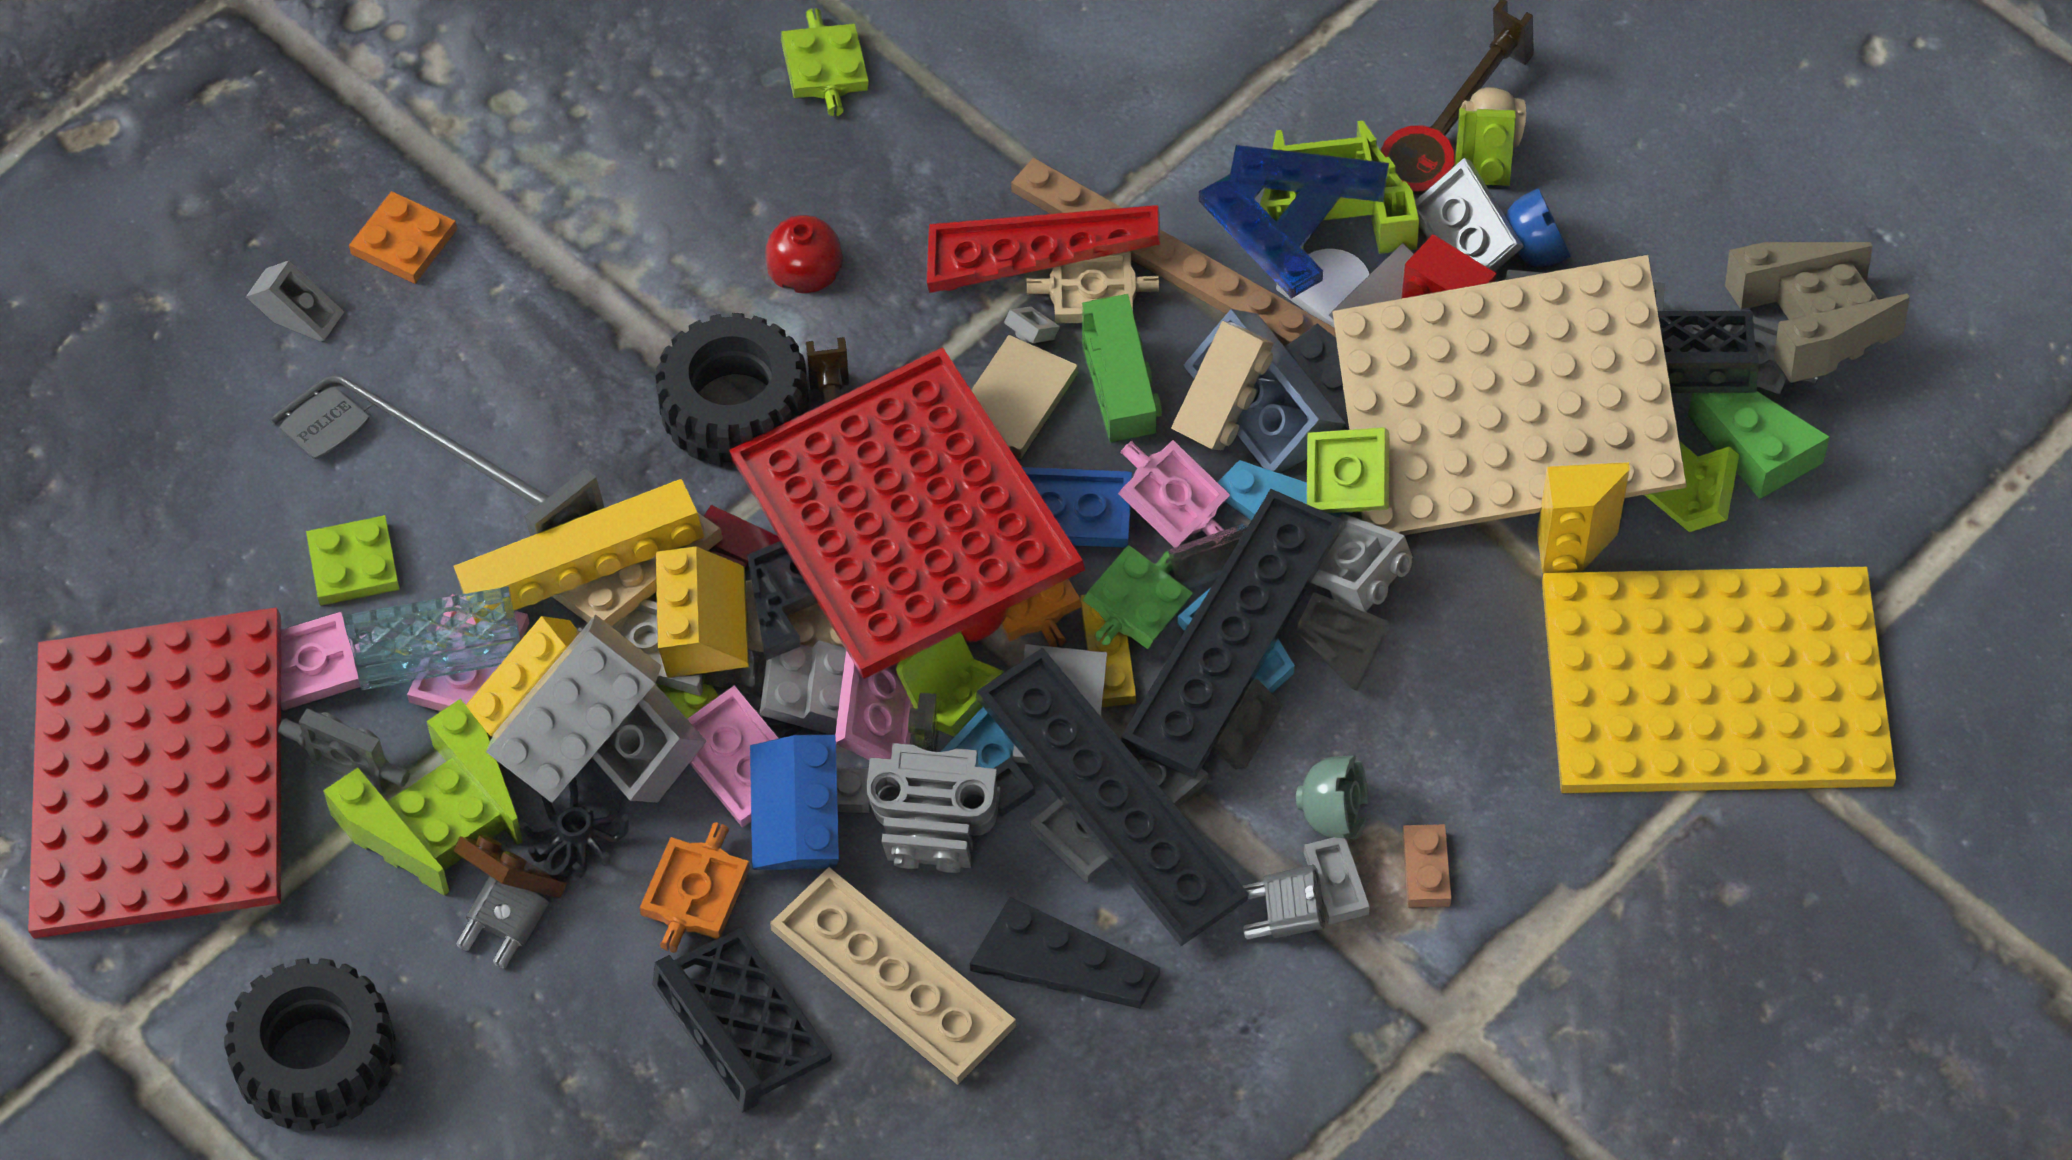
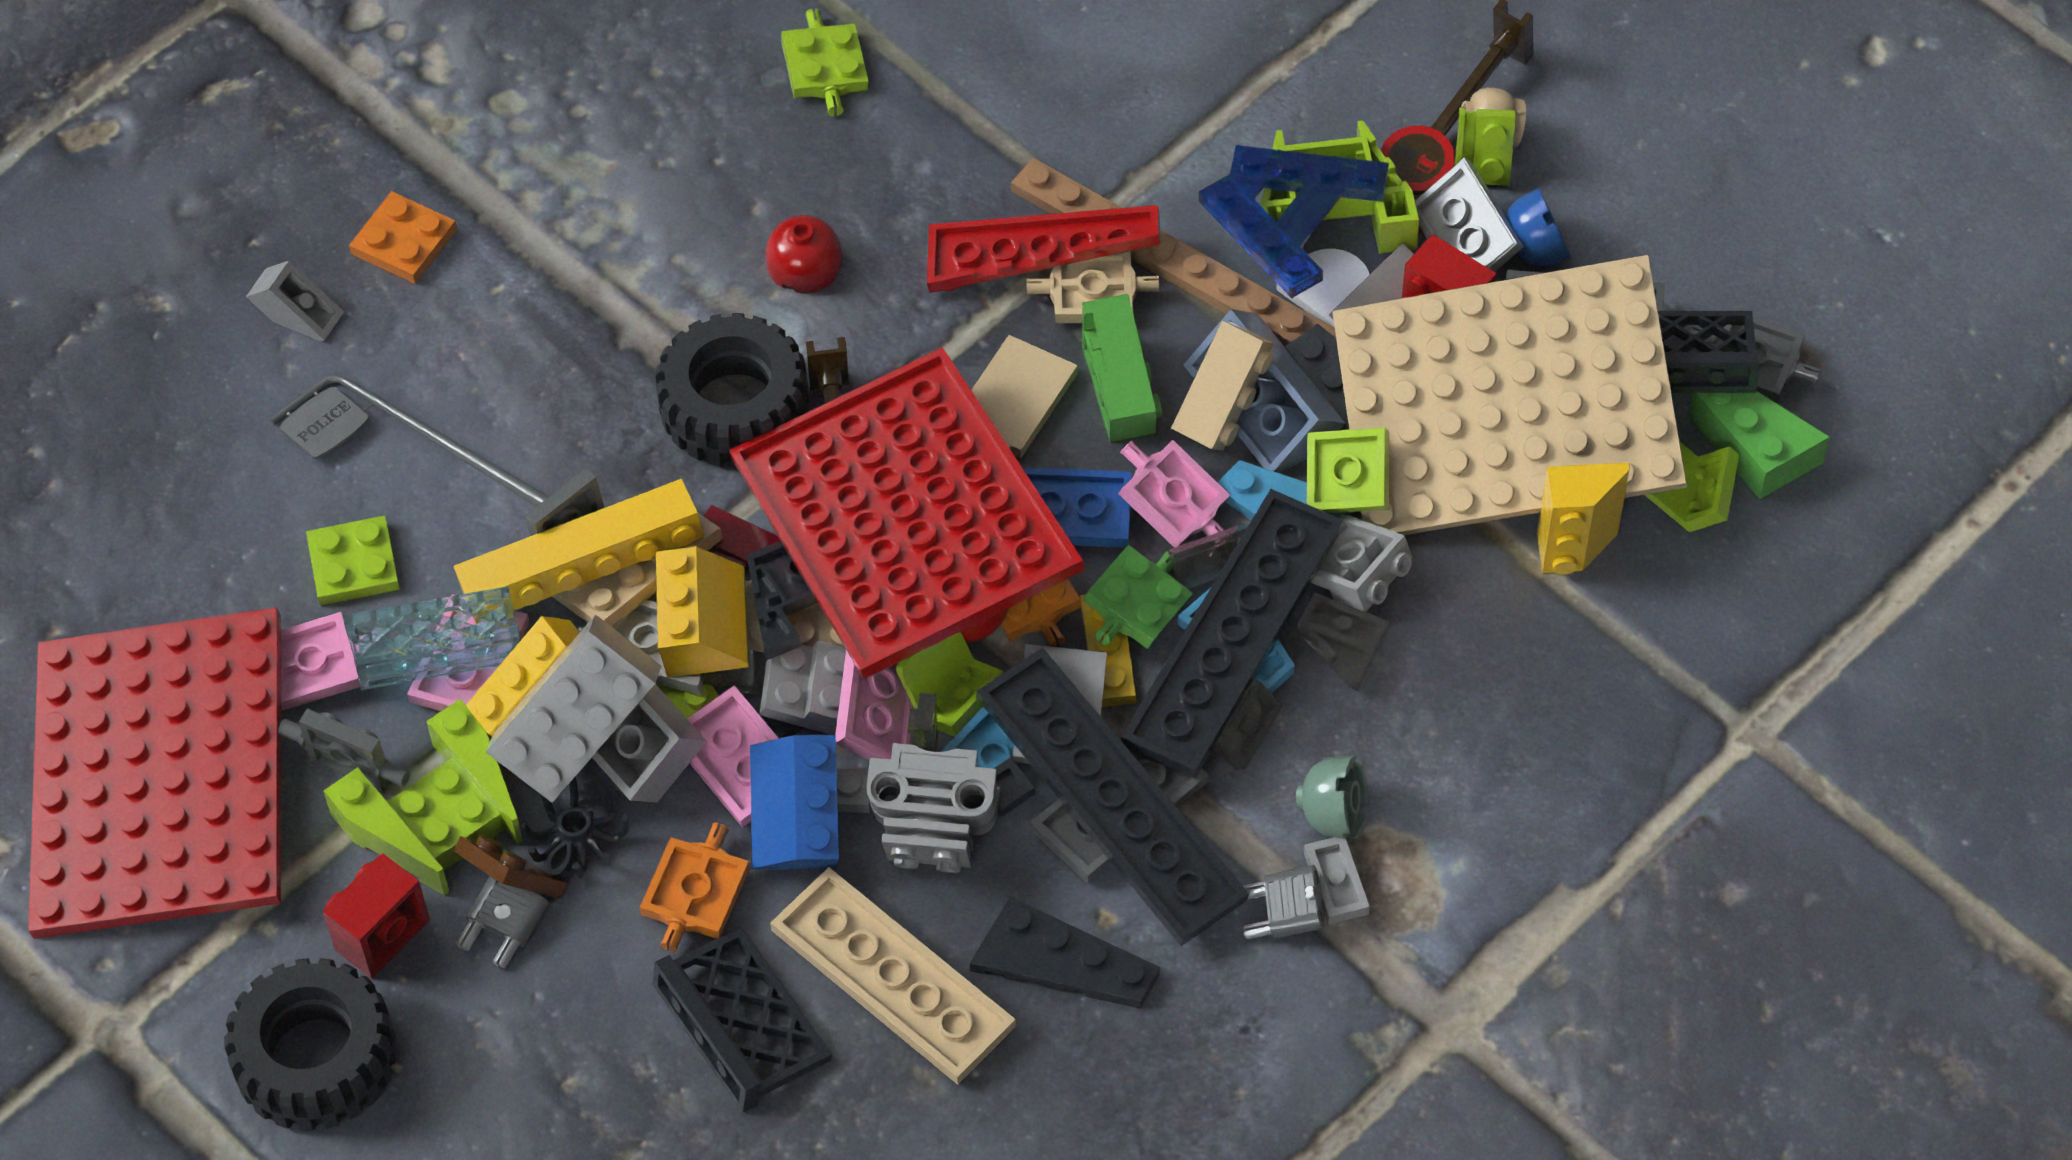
(376, 915): none -> red brick
(1031, 325): light grey plate -> none
(1426, 866): nougat plate -> none
(1716, 680): yellow plate -> none
(1822, 296): dark tan wedge -> none

